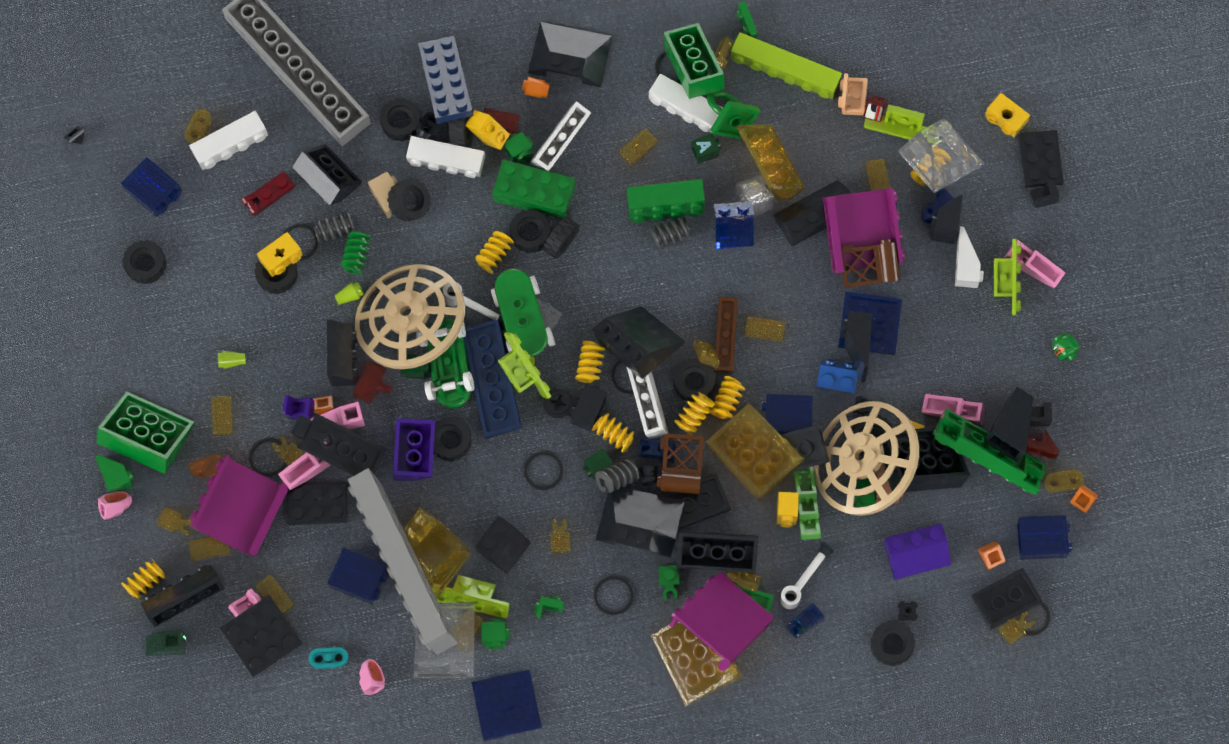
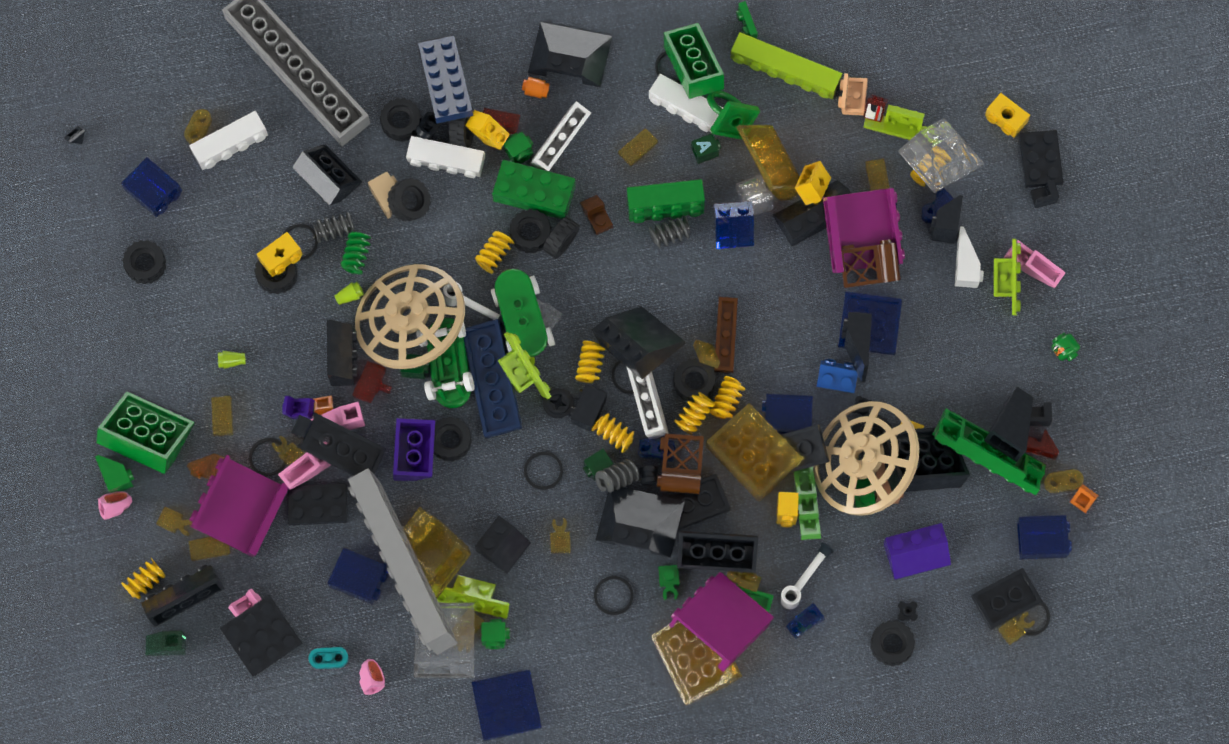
(268, 193): dark red plate -> none
(270, 587): clear yellow plate -> none
(553, 603): green bracket -> none
(596, 214): none -> reddish brown slope
(725, 47): clear yellow plate -> none
(765, 329): clear yellow plate -> none
(813, 183): none -> yellow brick
(971, 411): bright pink slope -> none
(991, 555): orange slope -> none

